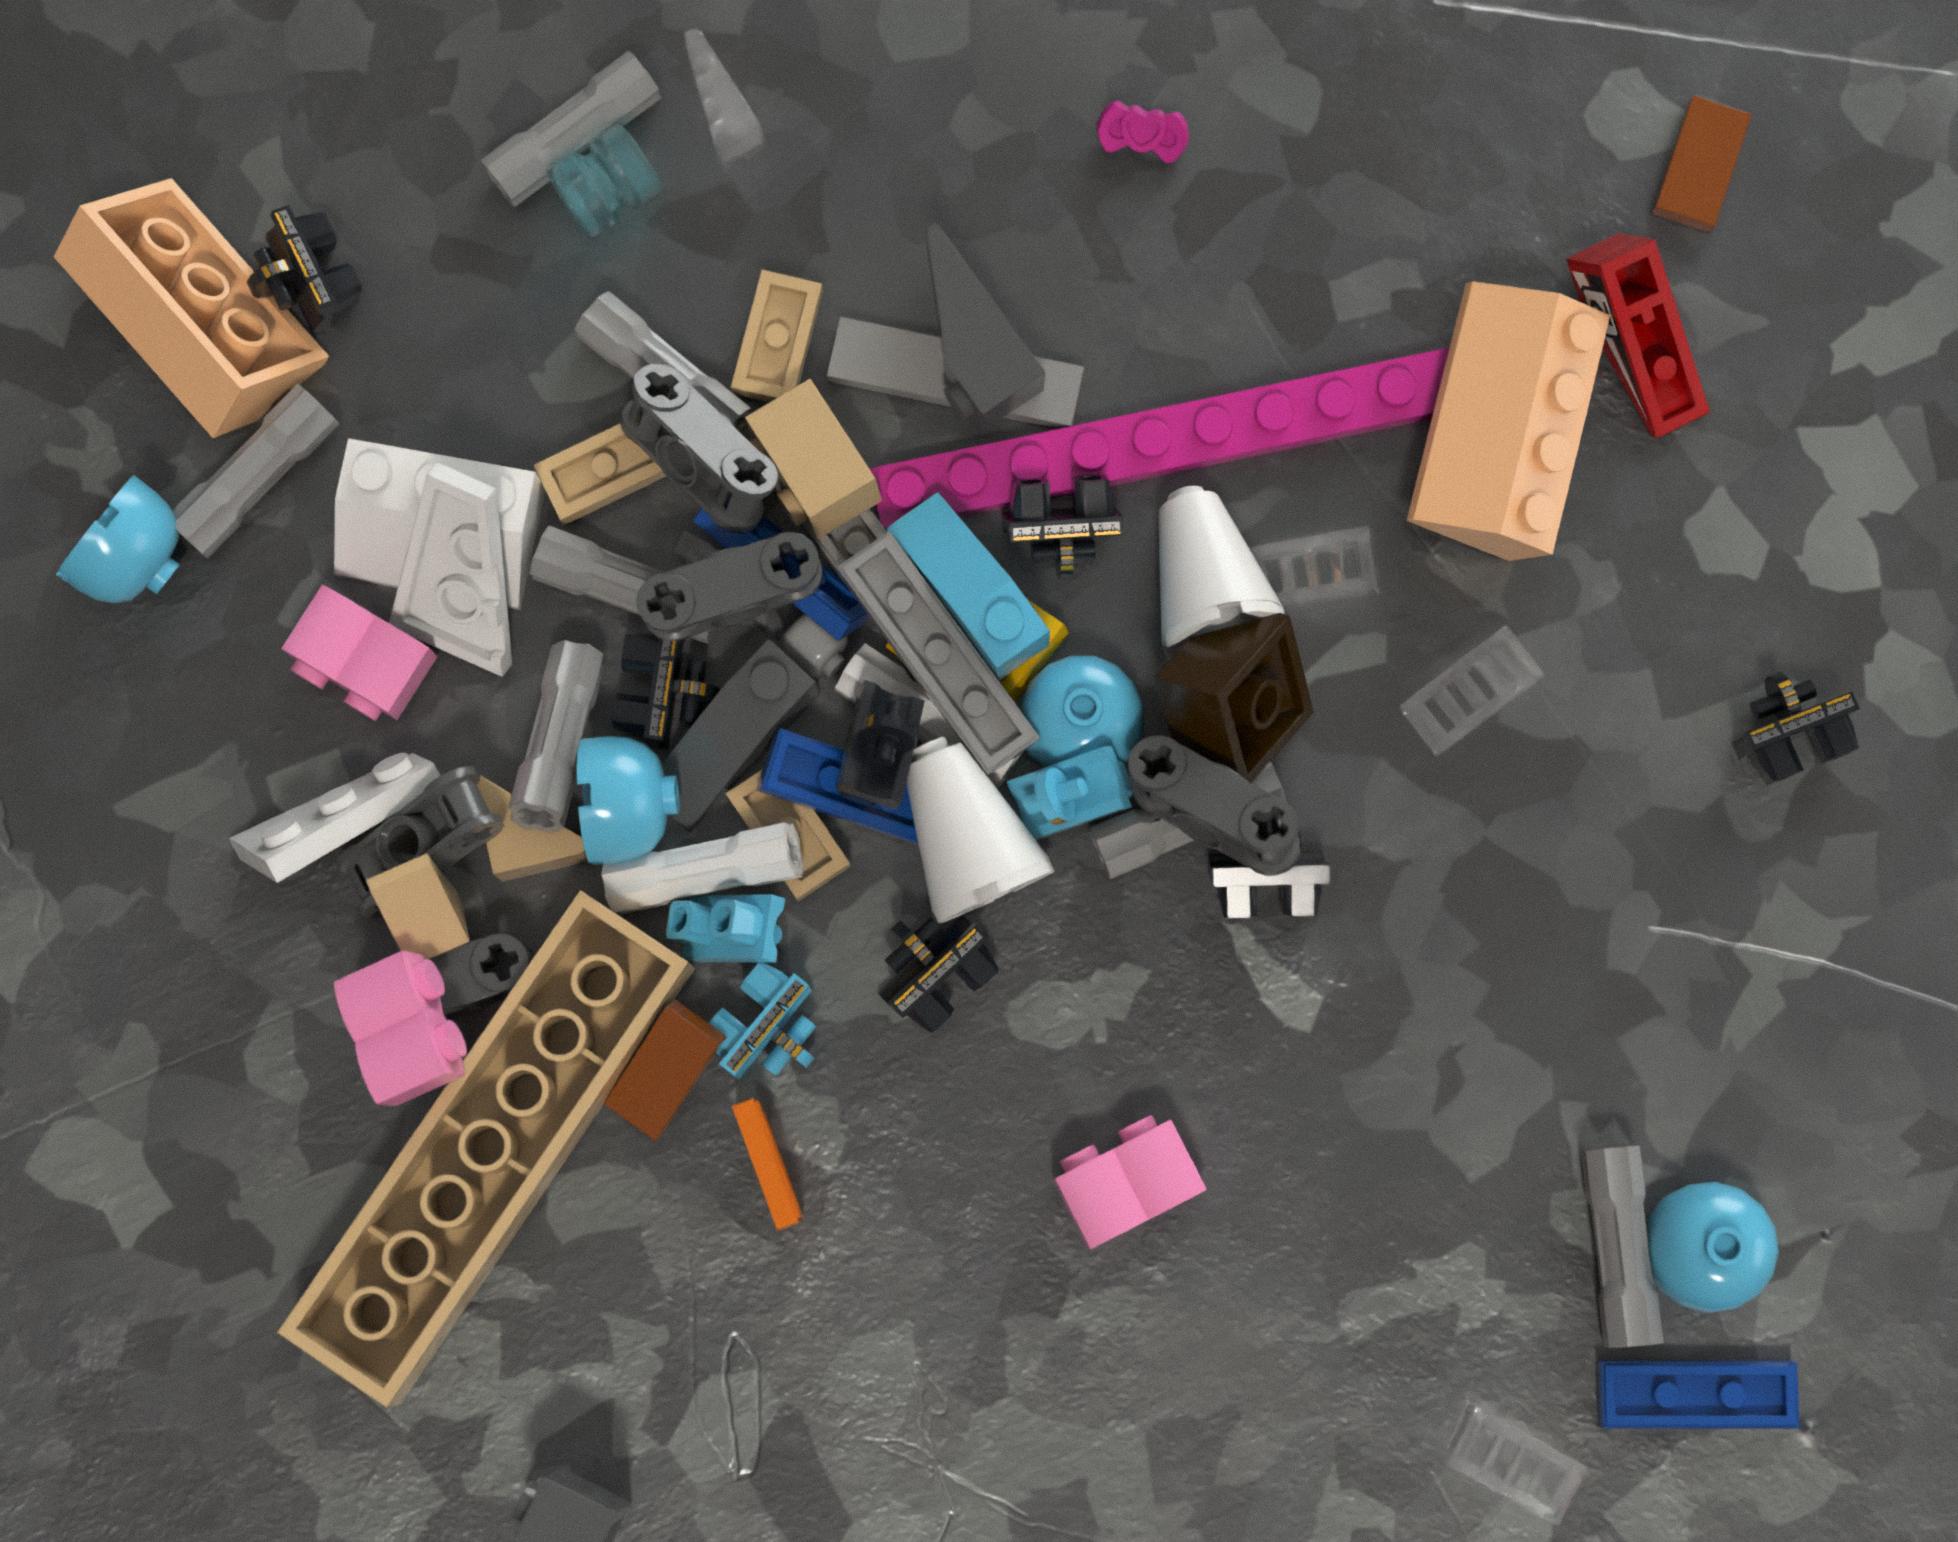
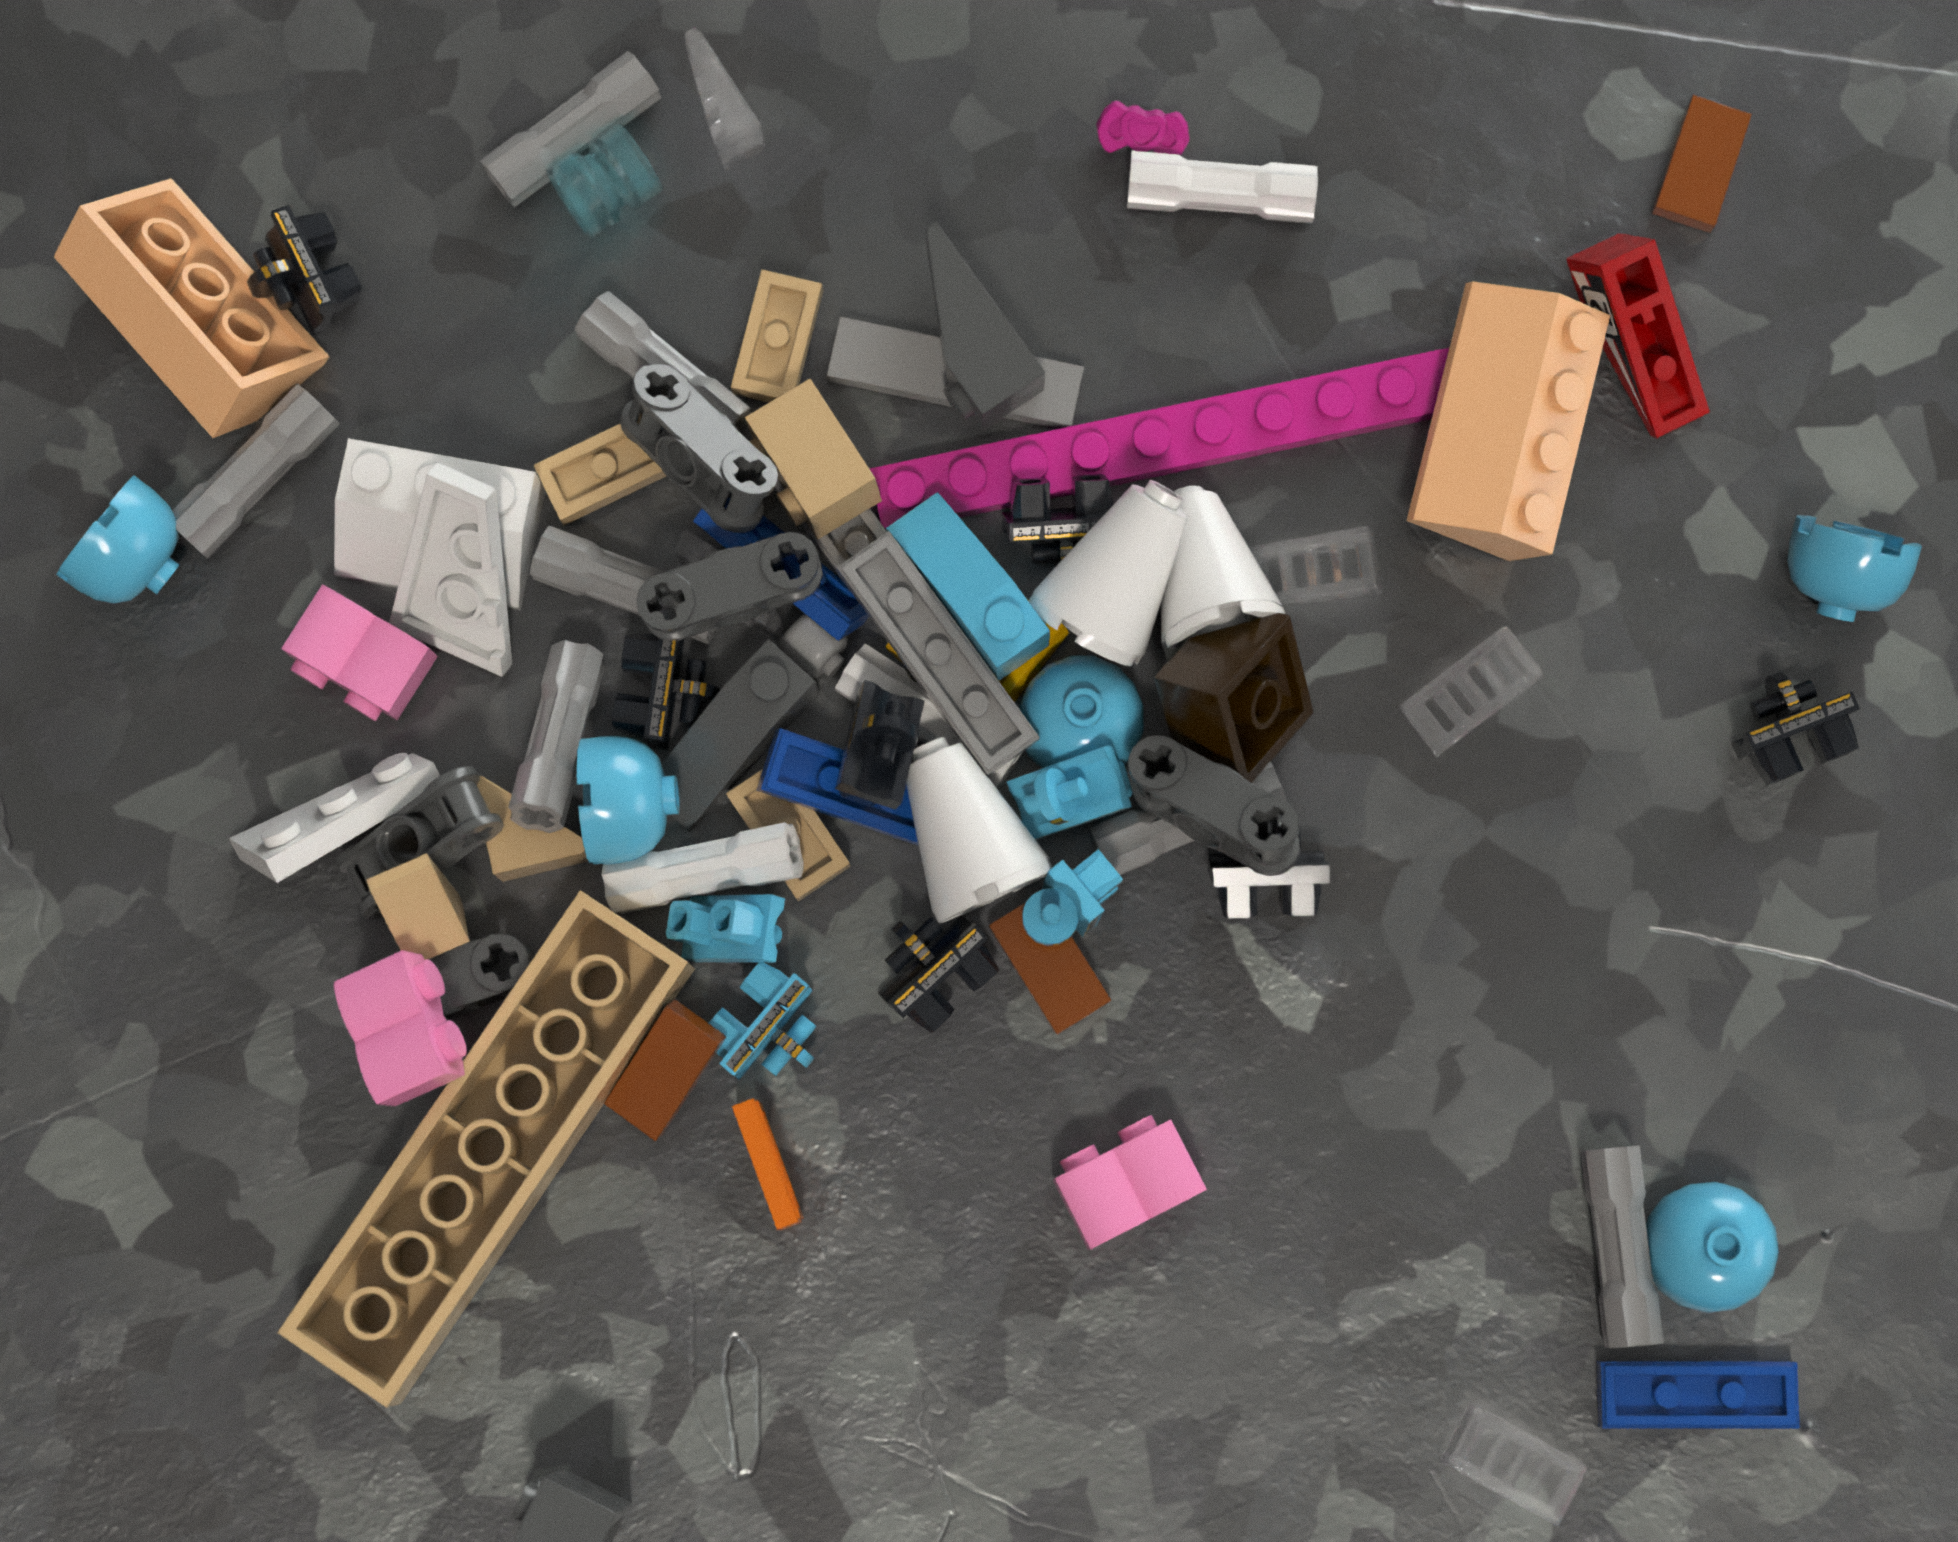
(1054, 974): none -> dark orange tile
(1070, 900): none -> medium azure hips
(1116, 575): none -> white cone
(1267, 190): none -> white axle
(1849, 566): none -> medium azure cylinder

